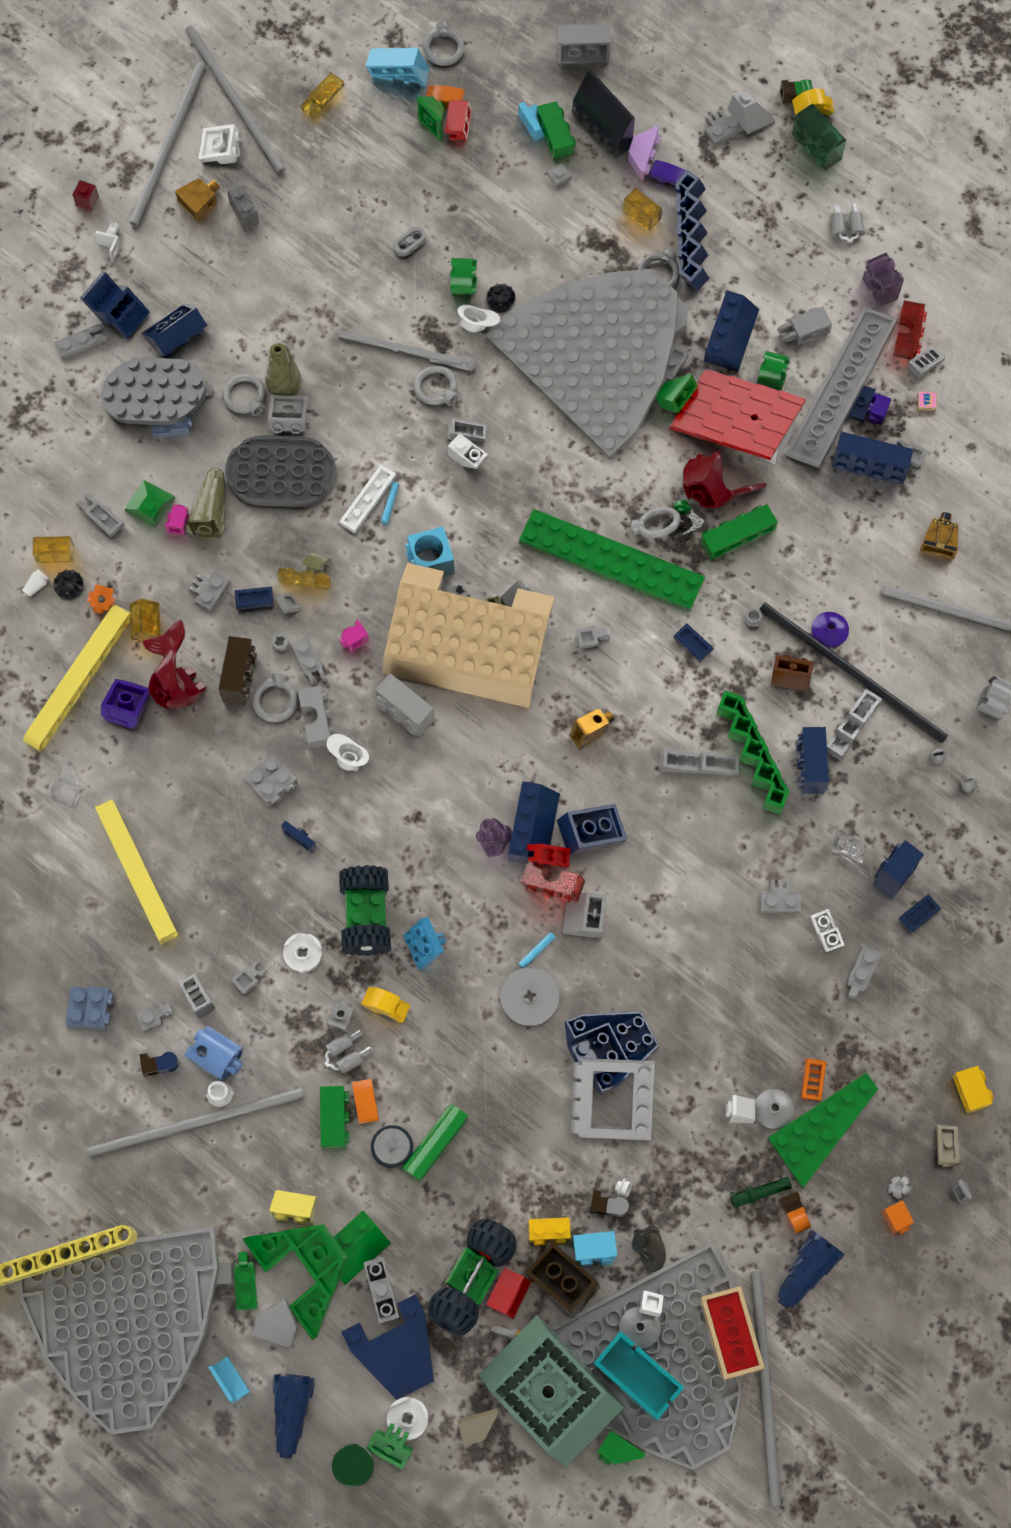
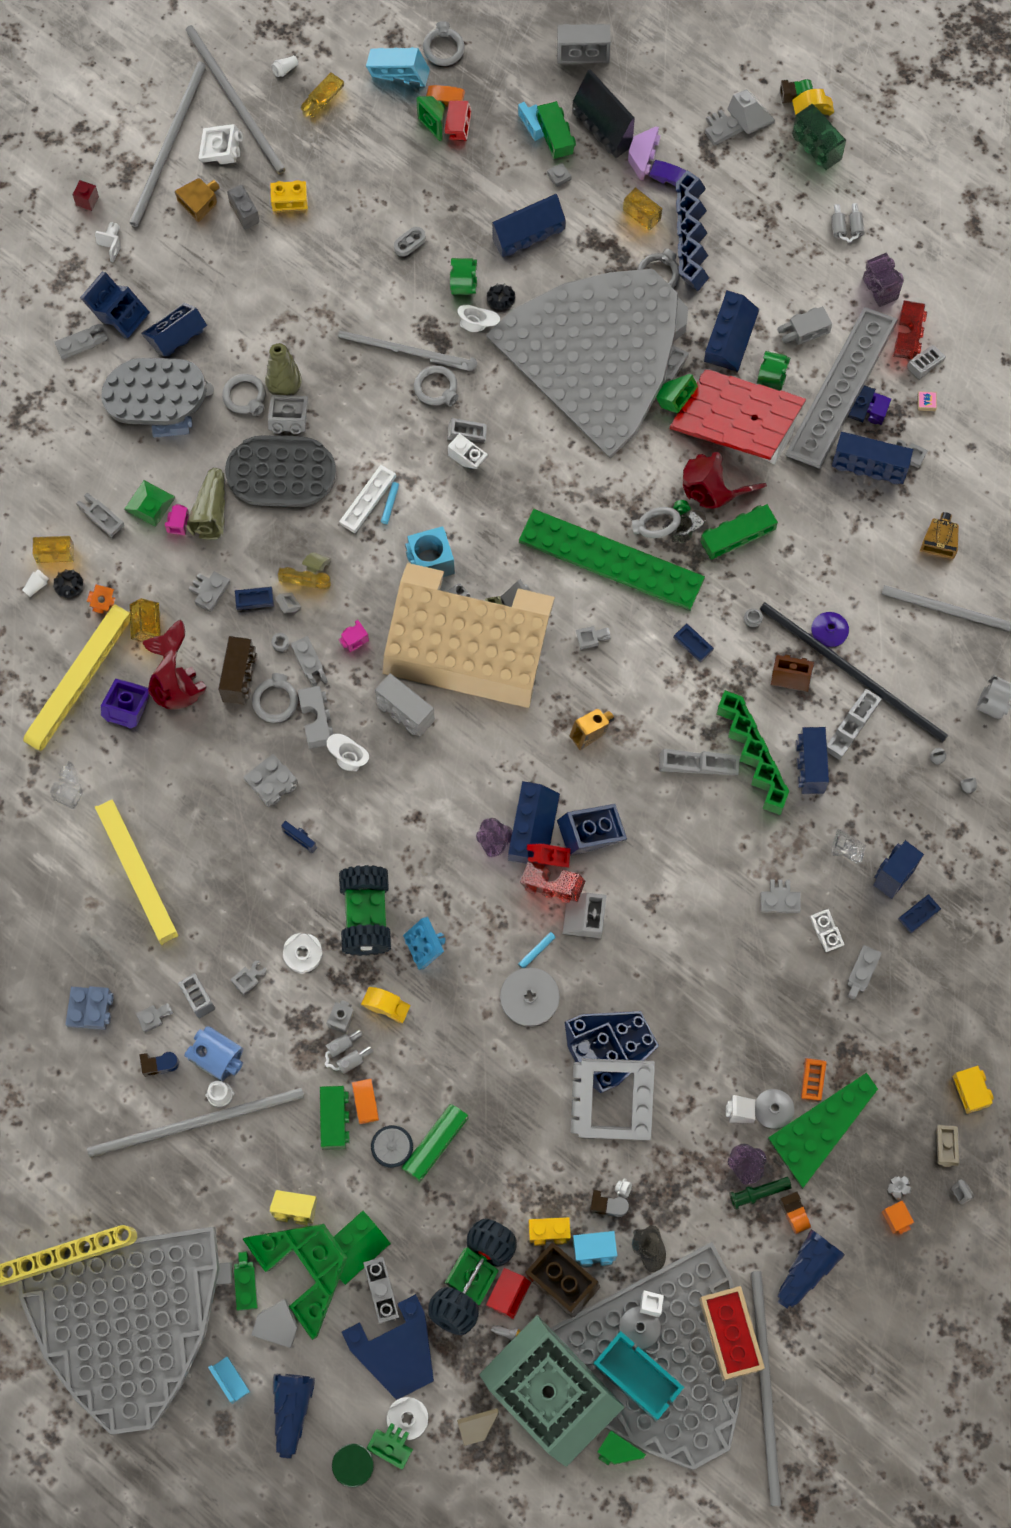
(283, 66): none -> white cone
(289, 195): none -> yellow brick
(528, 225): none -> dark blue slope
(747, 1163): none -> clear purple plate

